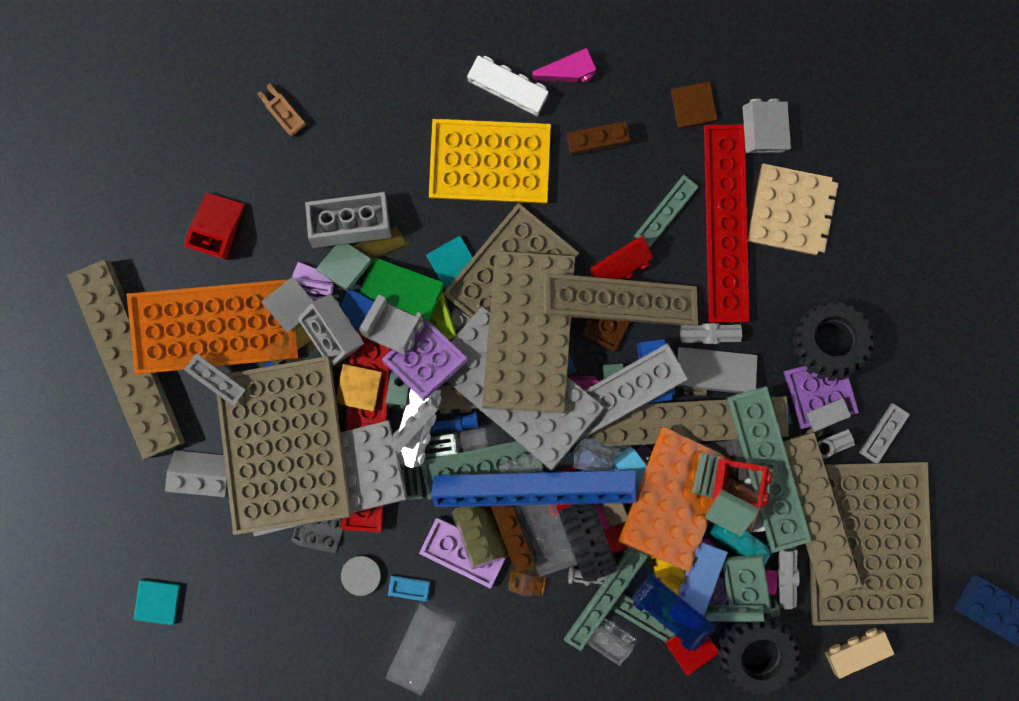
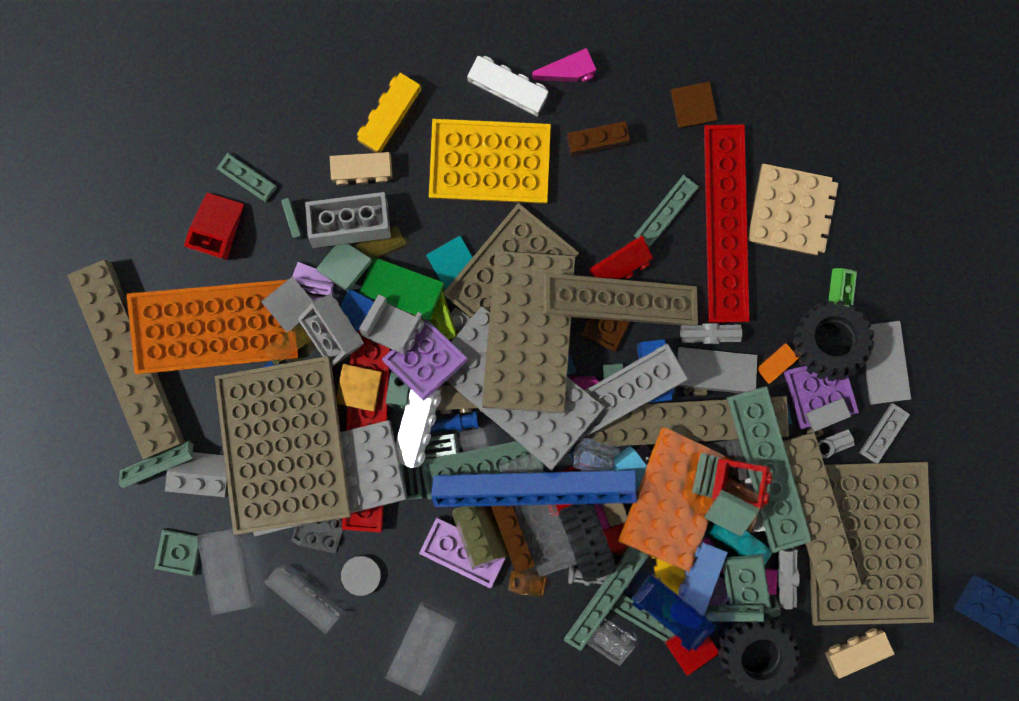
(156, 464): none -> sand green tile
(156, 602): teal tile -> none
(177, 552): none -> sand green tile
(214, 379): light grey plate -> none
(226, 571): none -> clear brick
(246, 177): none -> sand green tile
(283, 112): medium nougat hinge -> none
(292, 219): none -> sand green tile
(302, 598): none -> clear brick
(361, 168): none -> tan brick
(389, 113): none -> yellow brick
(409, 588): dark azure tile -> none
(414, 424): light grey plate -> none
(766, 126): light grey brick -> none
(777, 363): none -> orange tile
(842, 286): none -> bright green slope
(887, 365): none -> light grey tile

